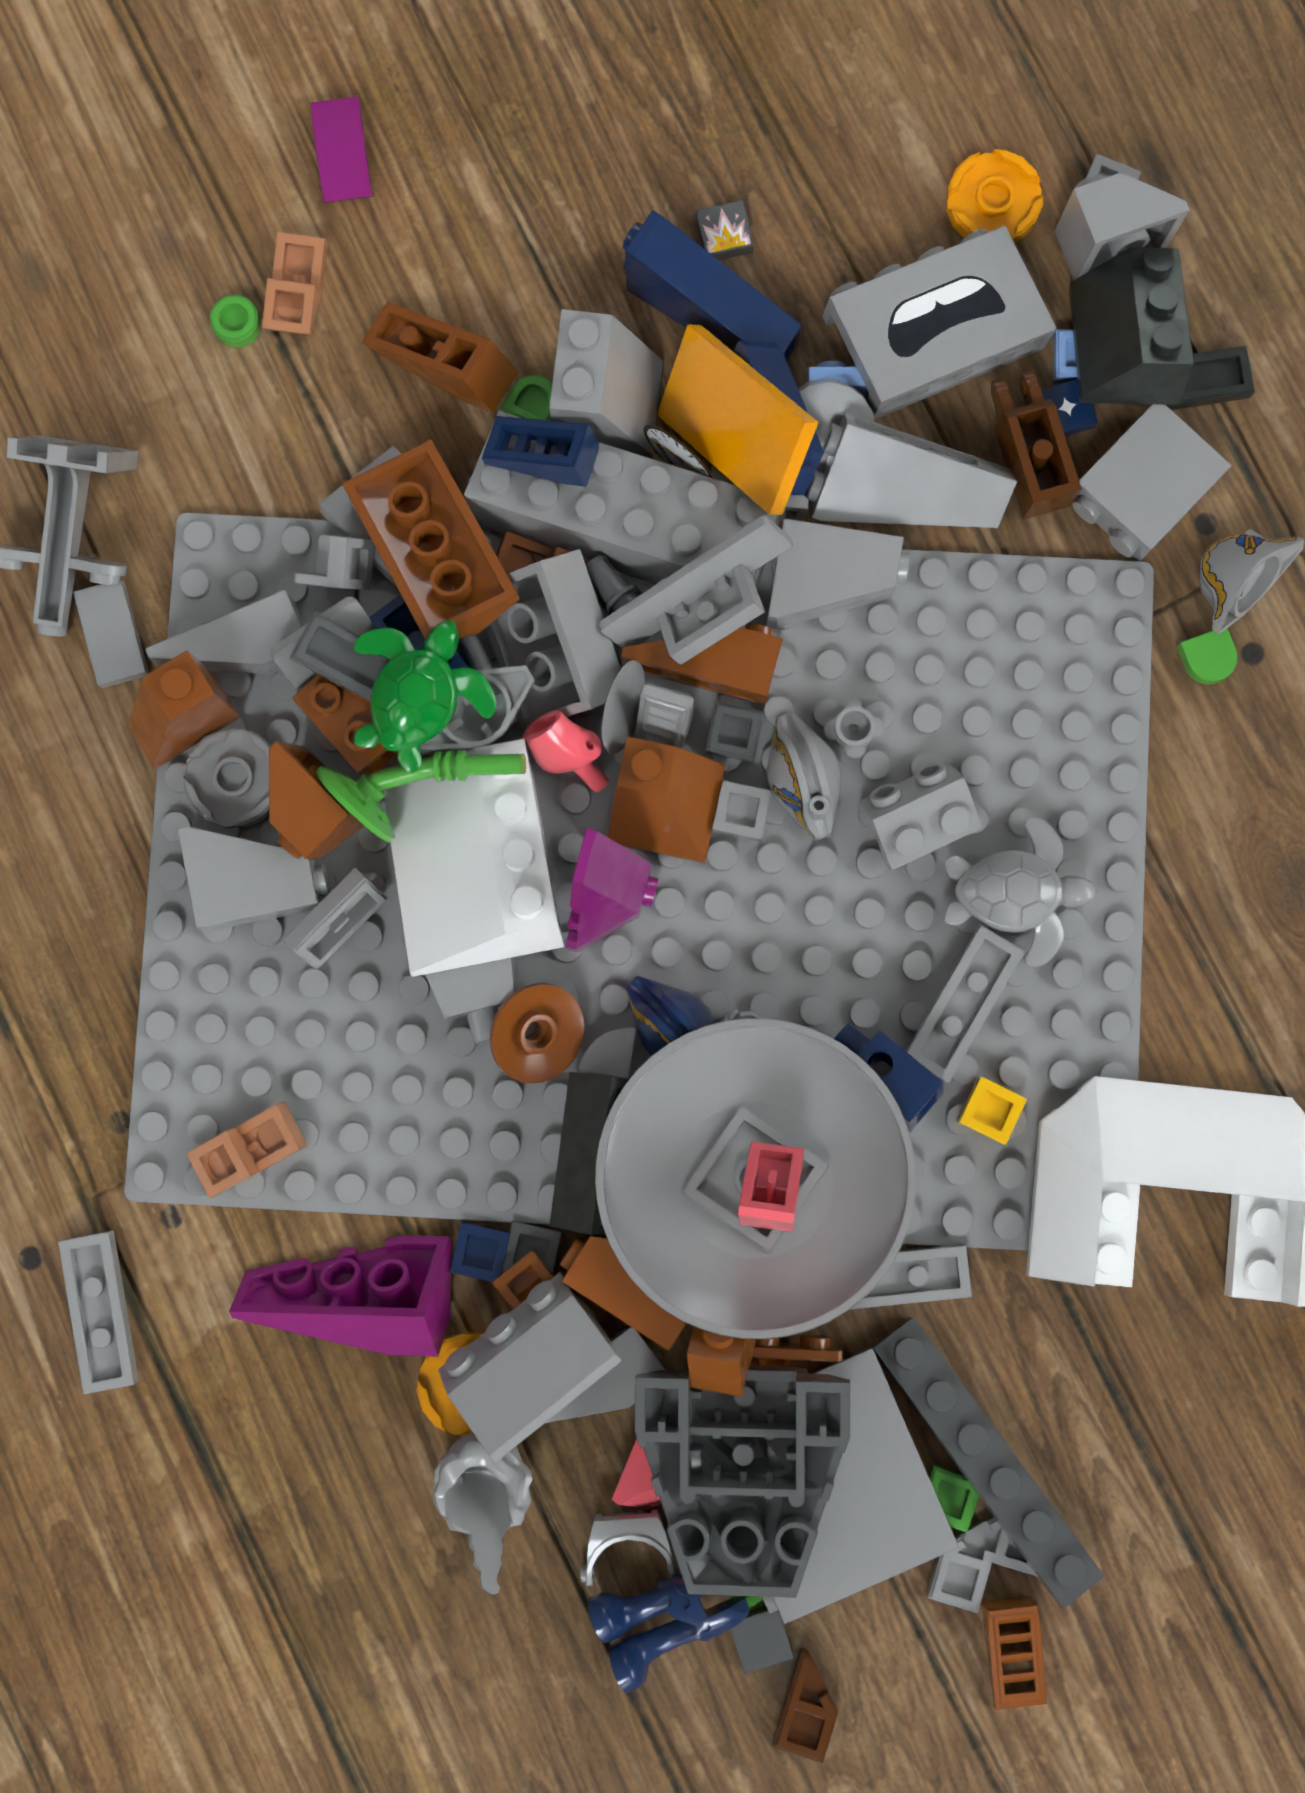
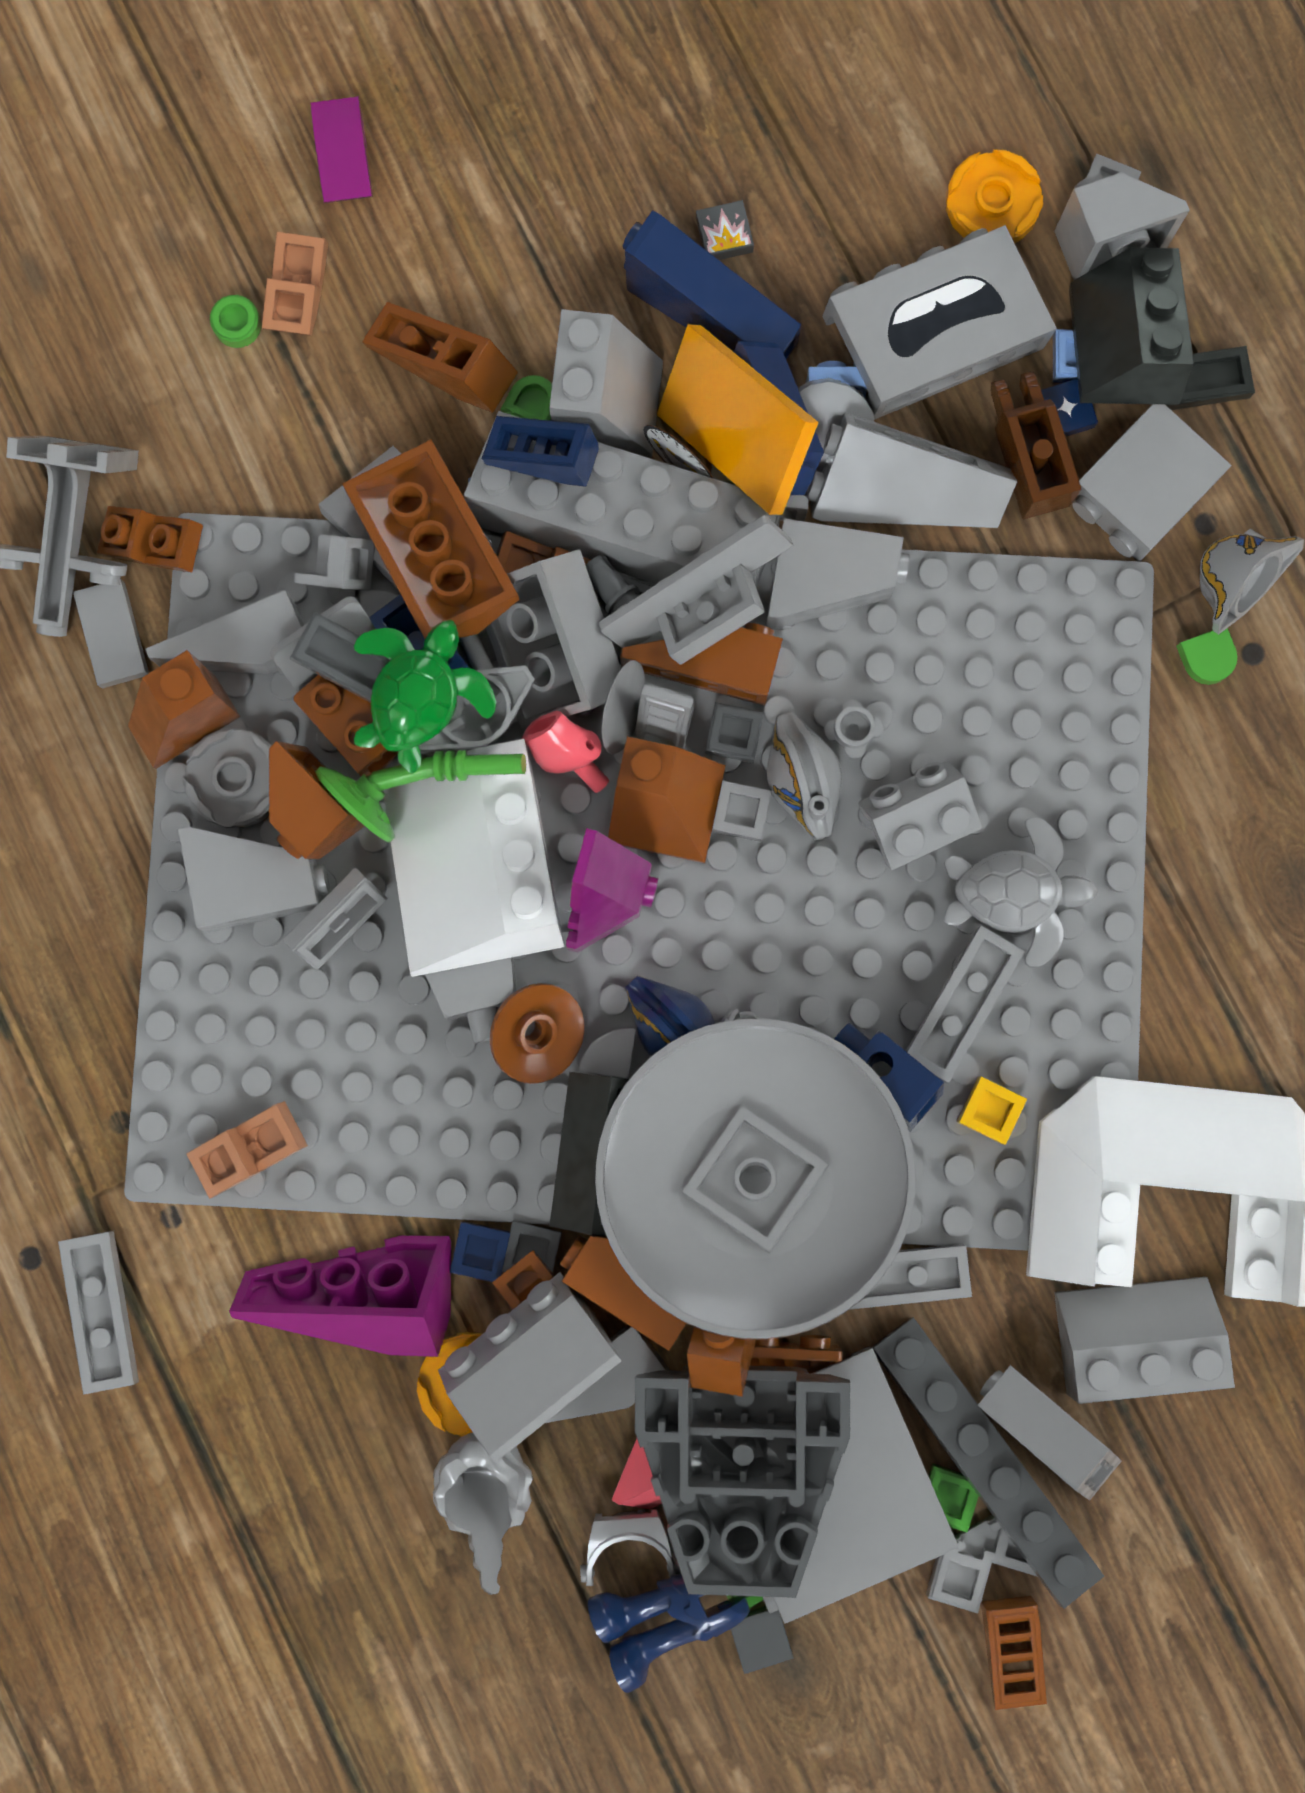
(150, 538): none -> dark orange slope
(771, 1186): coral slope -> none
(807, 1712): reddish brown tile -> none
(1048, 1431): none -> light grey slope
(1142, 1340): none -> light grey slope

